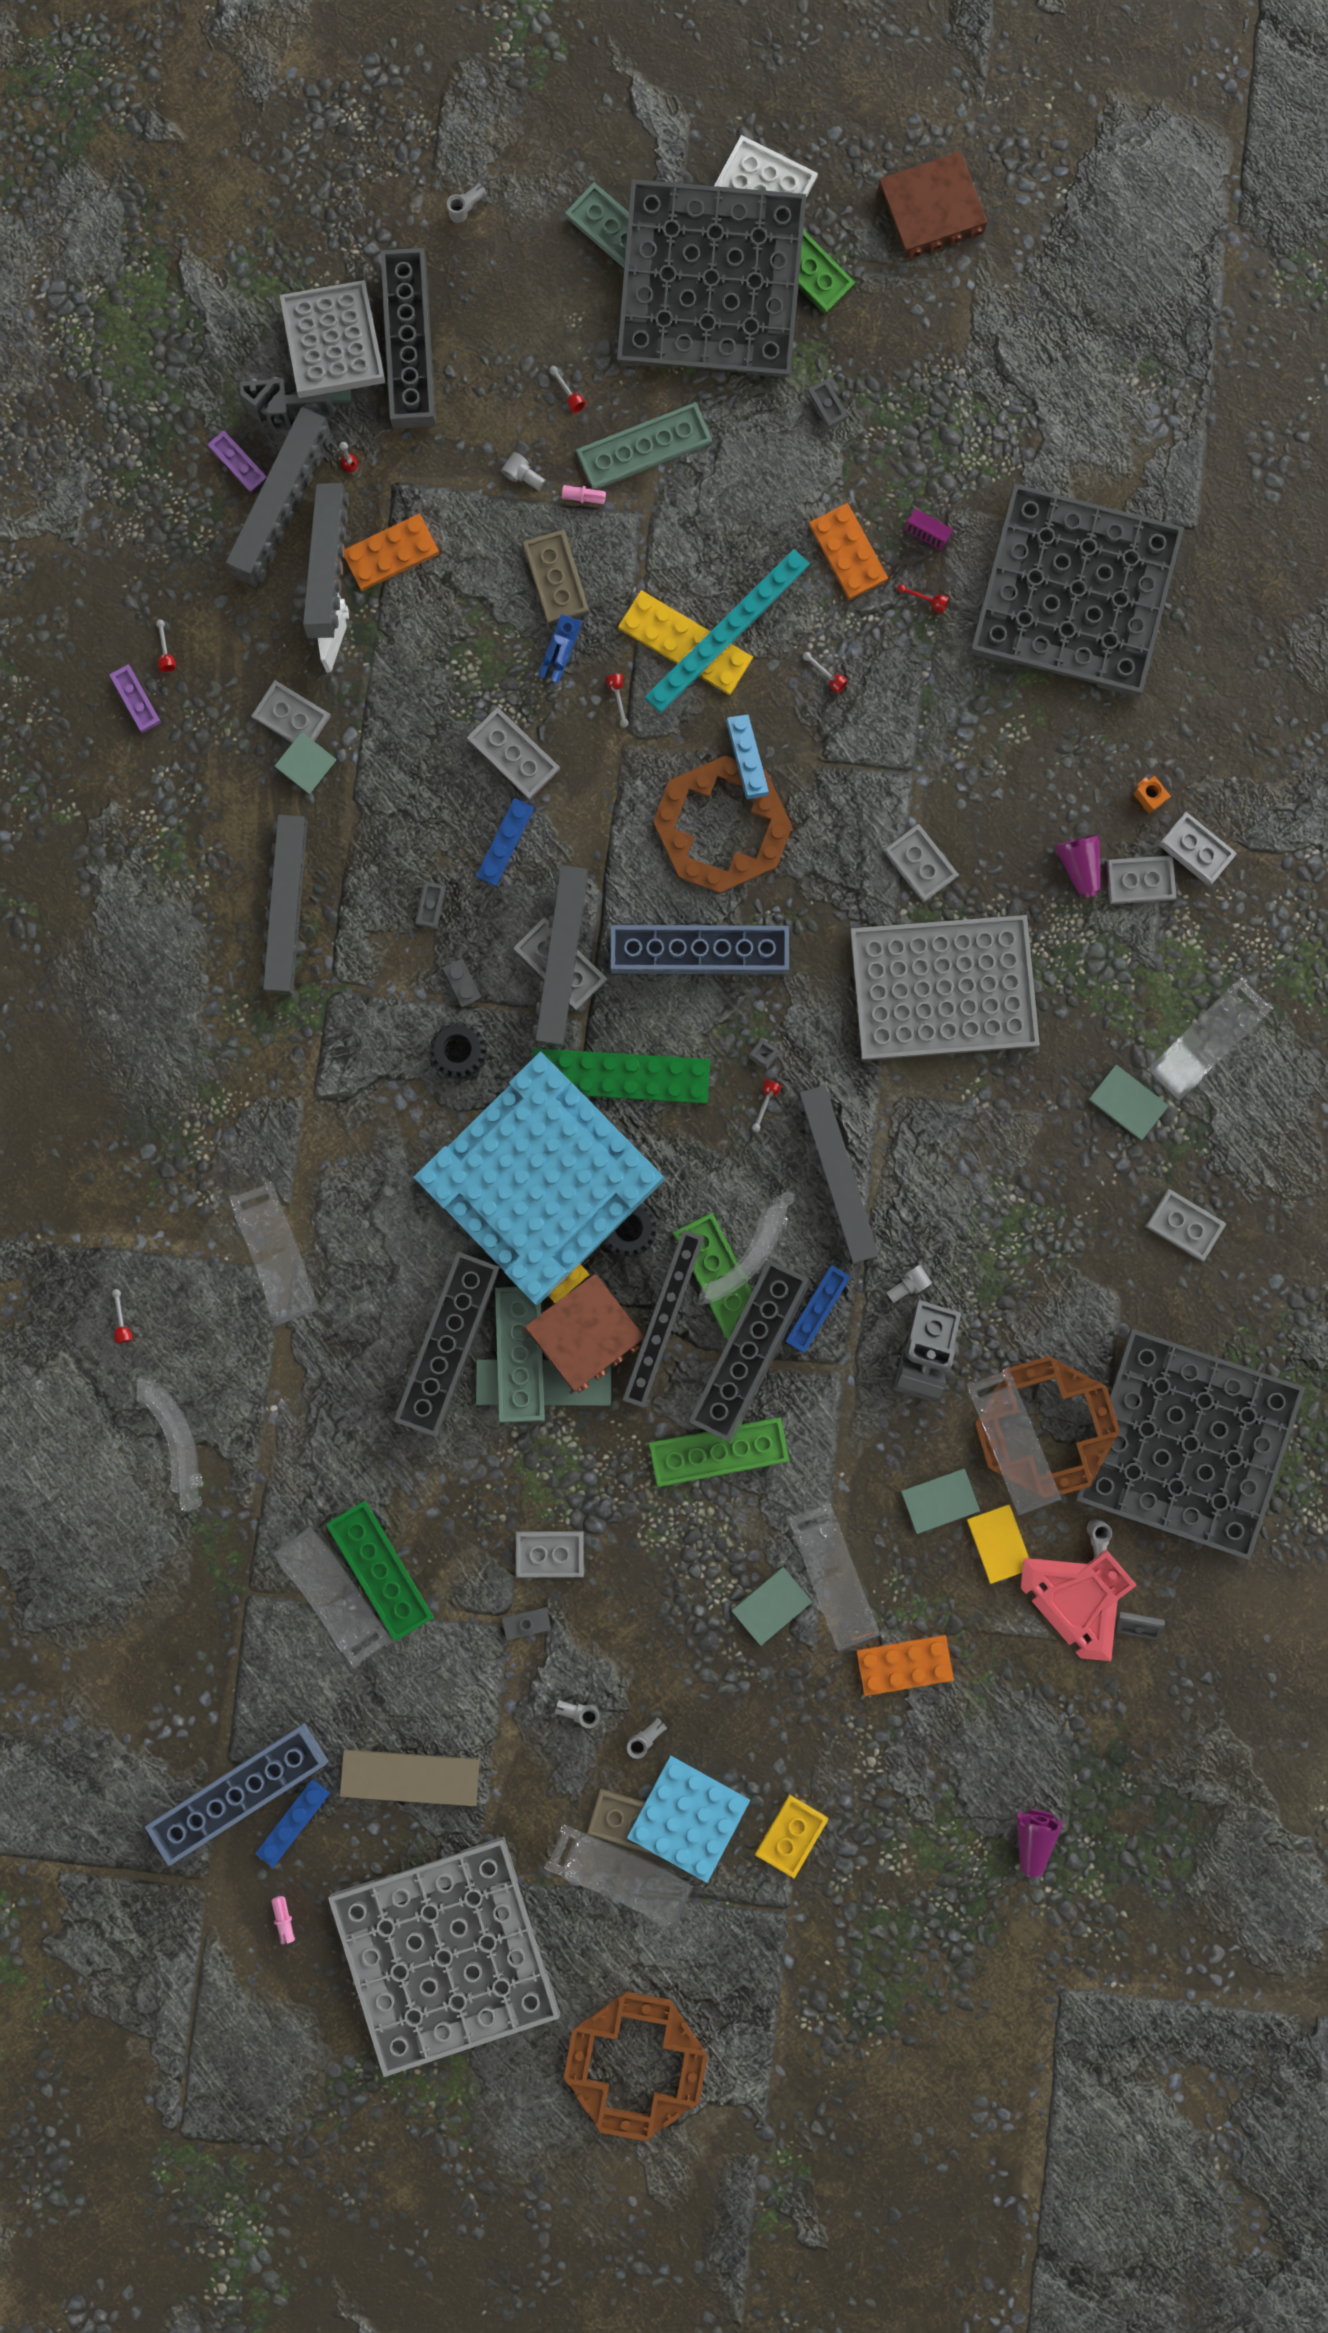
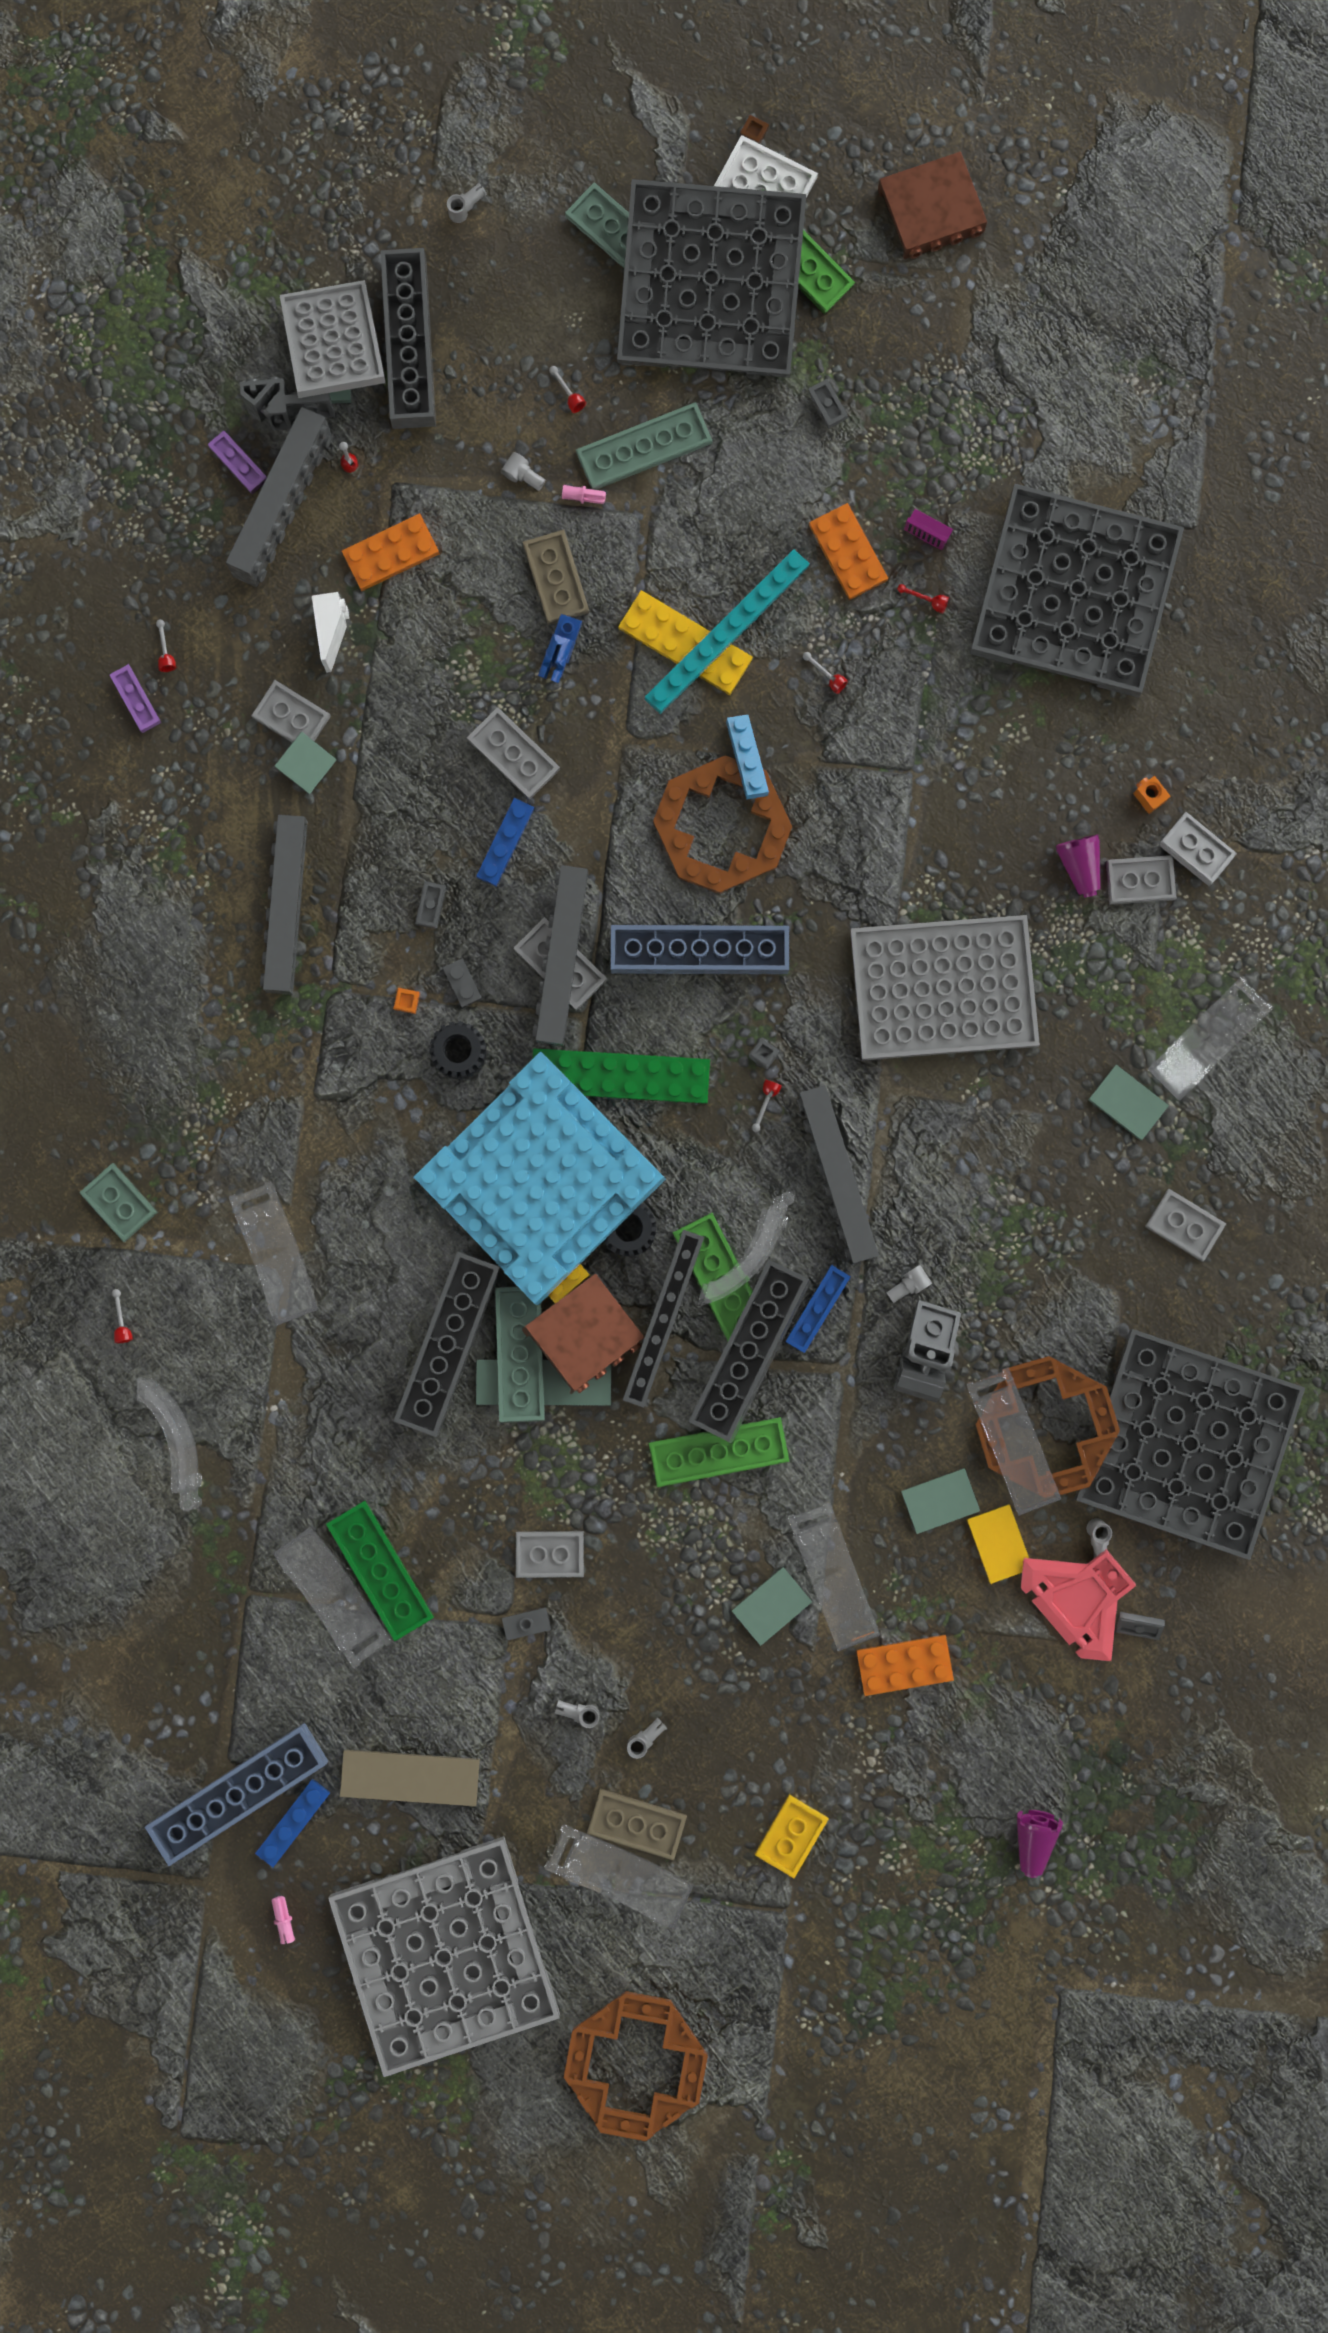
(118, 1202): none -> sand green tile
(325, 561): dark grey brick -> none
(406, 1000): none -> orange tile
(615, 683): hinge -> none
(688, 1819): medium azure plate -> none
(754, 129): none -> reddish brown plate
(921, 863): light grey tile -> none

